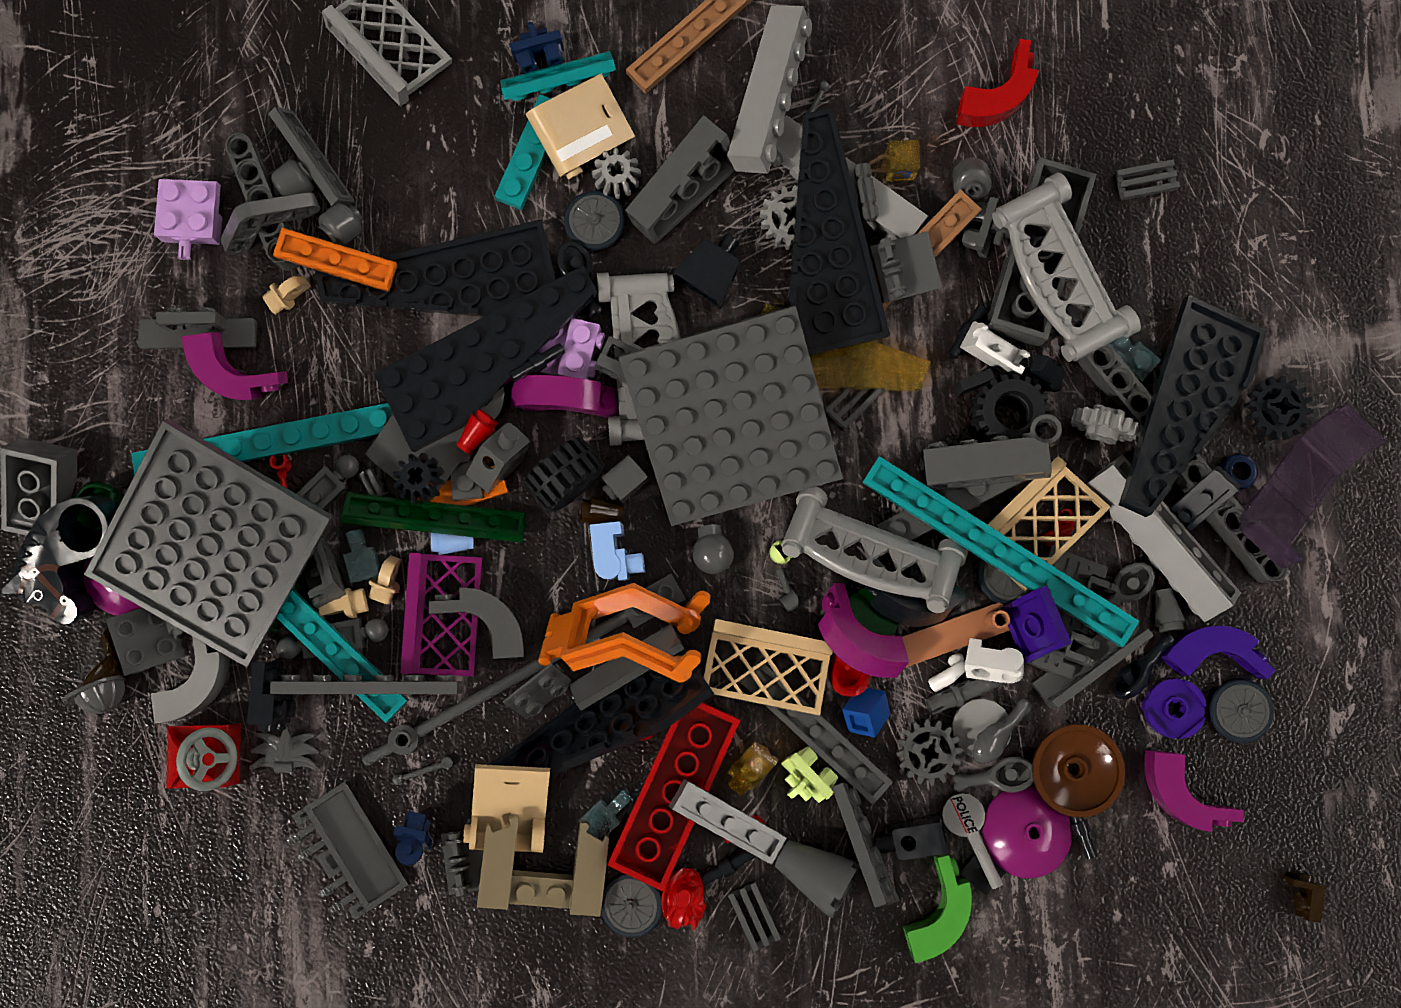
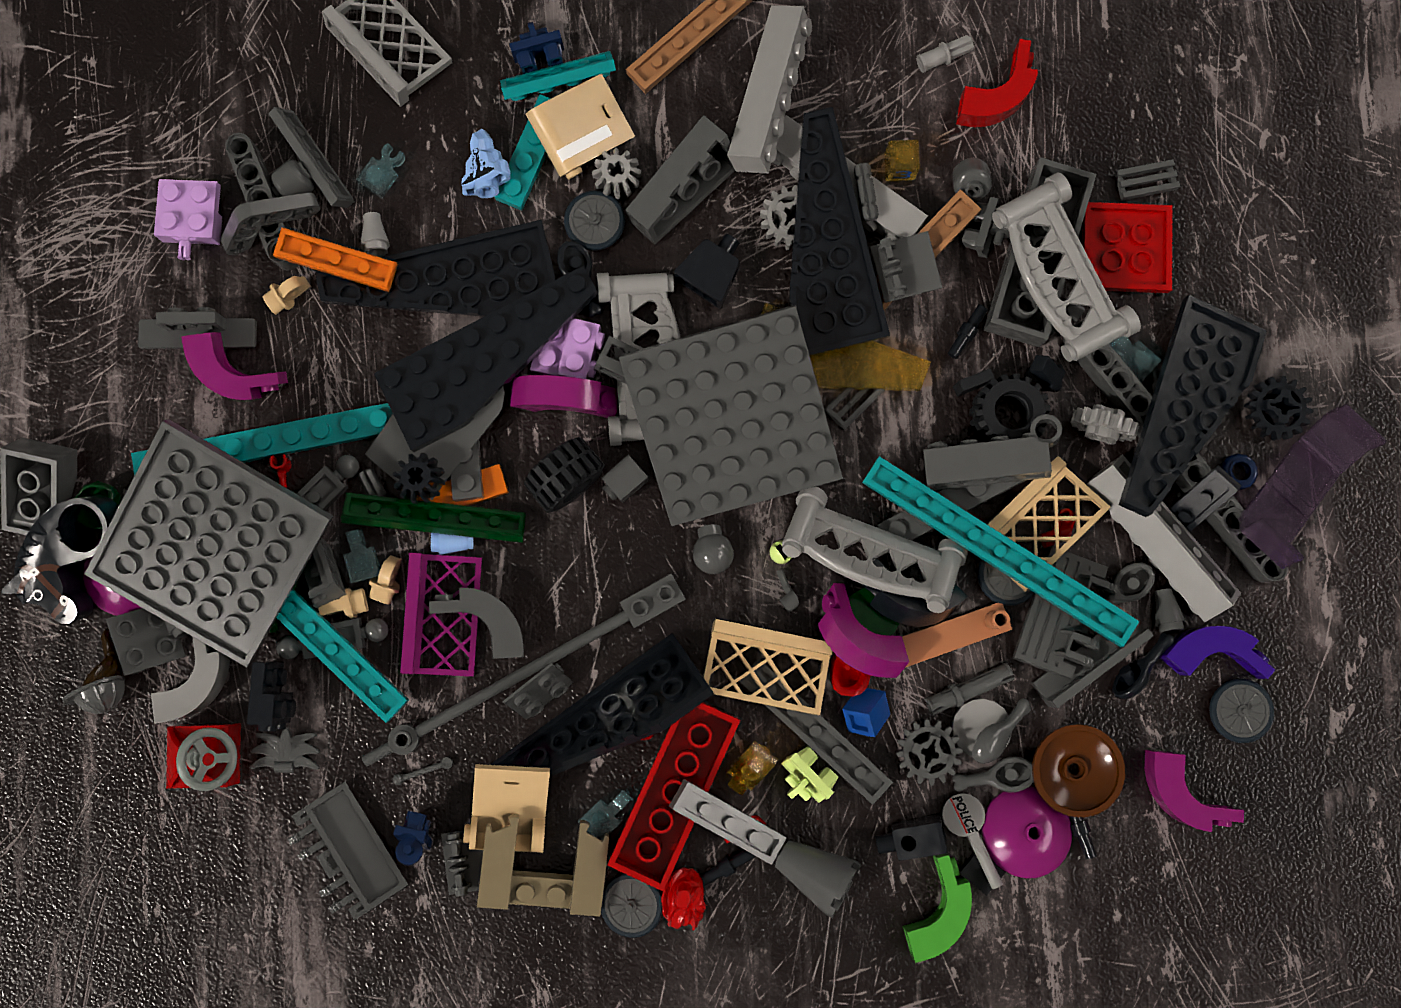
(340, 224): dark grey head -> none
(354, 685): dark grey plate -> none
(374, 239): none -> light grey cone
(379, 174): none -> clear light blue plate
(477, 430): red cone -> none
(484, 168): none -> light blue rock
(507, 450): dark grey torso -> none
(536, 362): black bar -> none
(568, 632): orange piece -> none
(599, 511): dark brown cone -> none
(608, 559): light blue hips -> none
(620, 670): dark grey tile -> none
(765, 940): dark grey tile -> none
(823, 87): dark grey hinge -> none
(865, 848): dark grey wing -> none
(944, 53): none -> light grey axle
(949, 675): white arm -> none
(993, 350): white hinge -> none
(993, 664): white leg -> none
(1036, 625): dark purple plate -> none
(1130, 245): none -> red plate
(1192, 710): dark purple plate -> none
(1310, 897): dark brown bracket -> none

